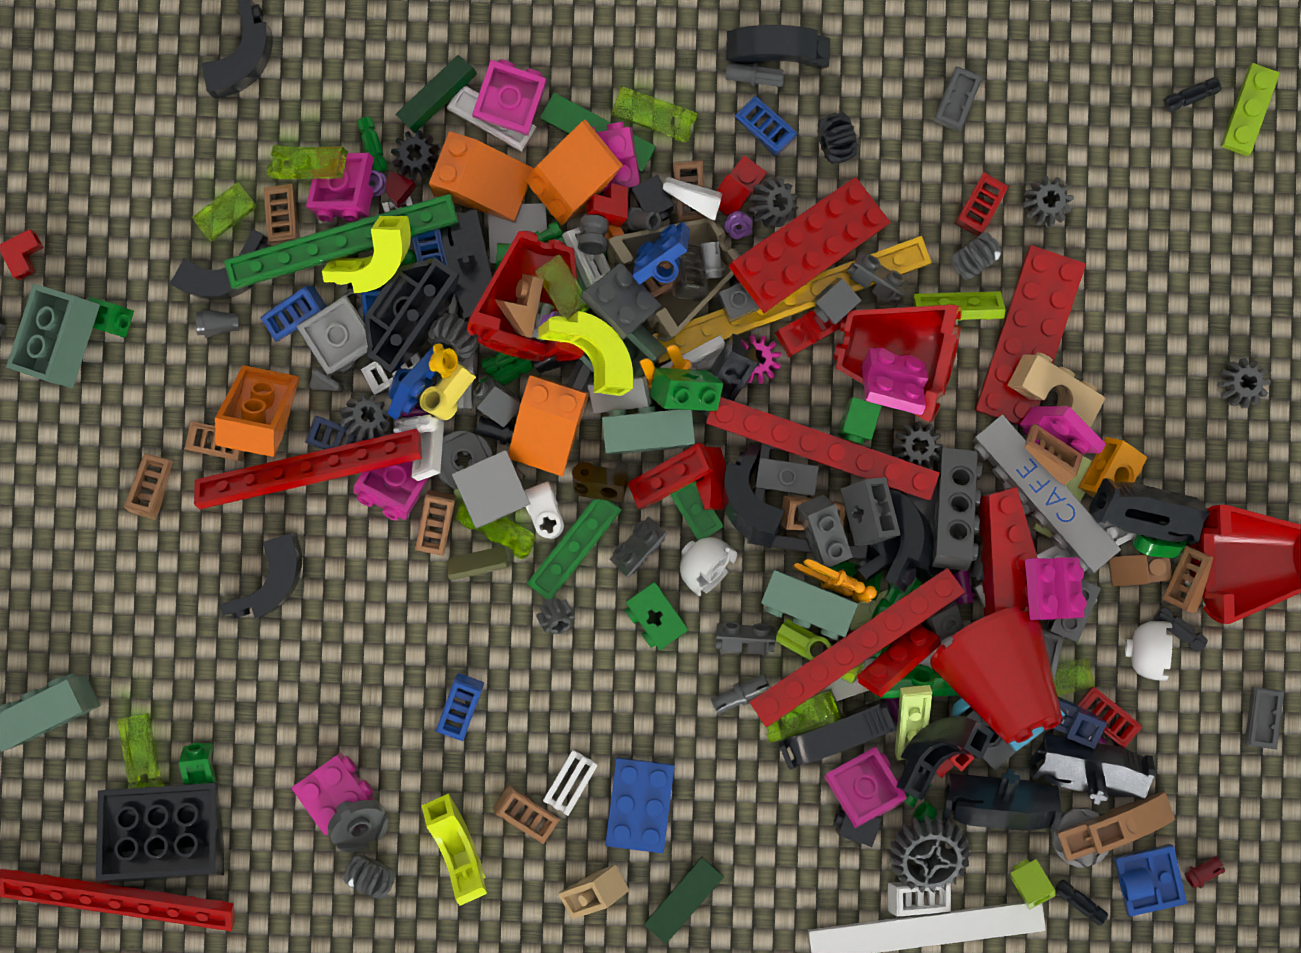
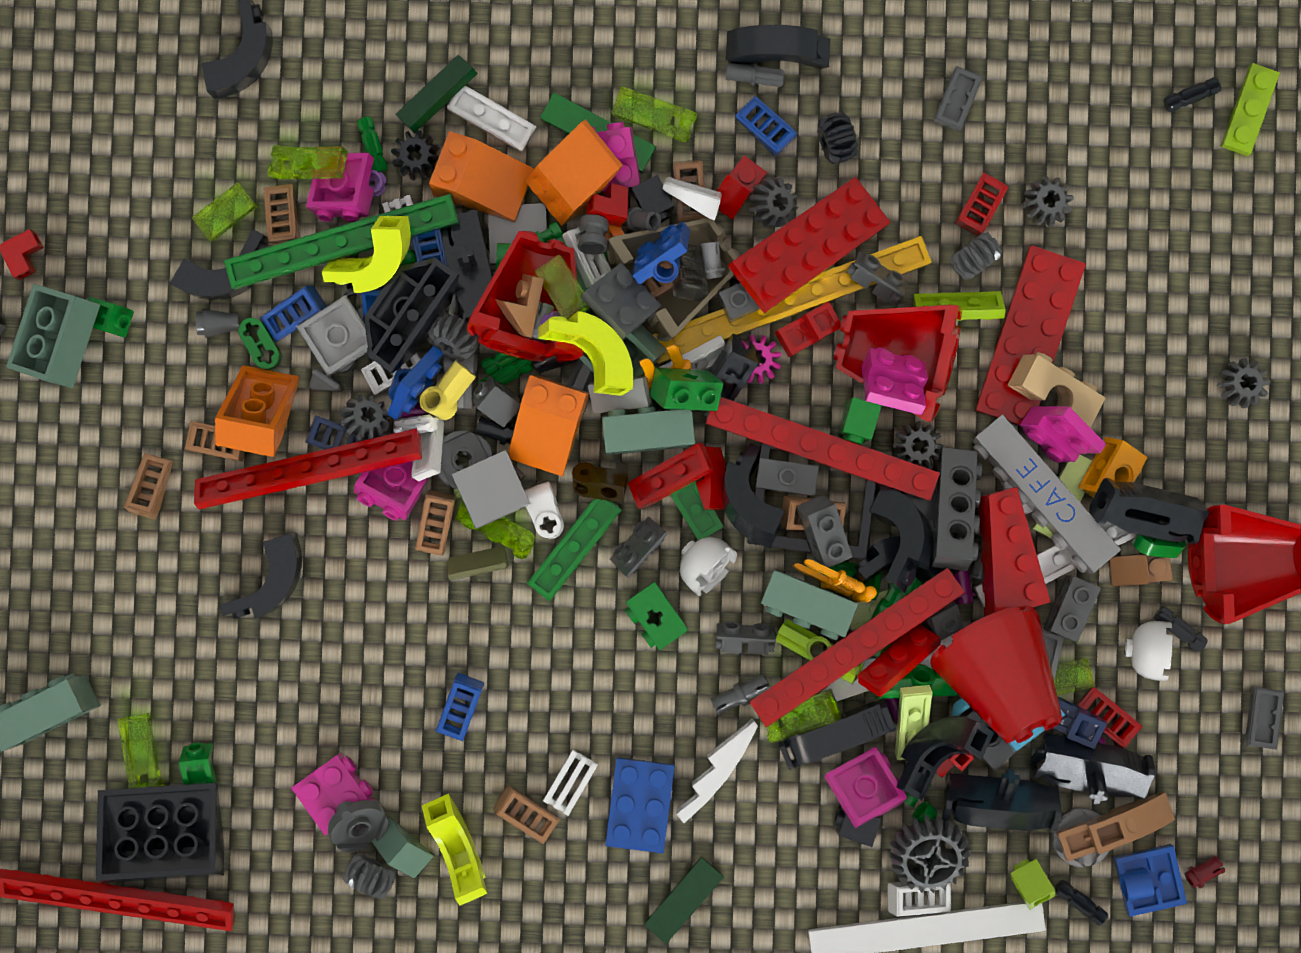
(265, 340): none -> green beam
(399, 188): dark red tile -> none
(402, 850): none -> sand green slope
(443, 360): yellow plate -> none
(510, 96): dark pink plate -> none
(555, 616): dark grey gear -> none
(594, 892): tan slope -> none
(724, 760): none -> white slope
(738, 218): medium lavender plate -> none
(835, 301): dark grey brick -> none
(870, 511): dark grey brick -> none
(1055, 588): dark pink plate -> none
(1059, 457): medium nougat slope -> none
(1195, 592): medium nougat slope -> none

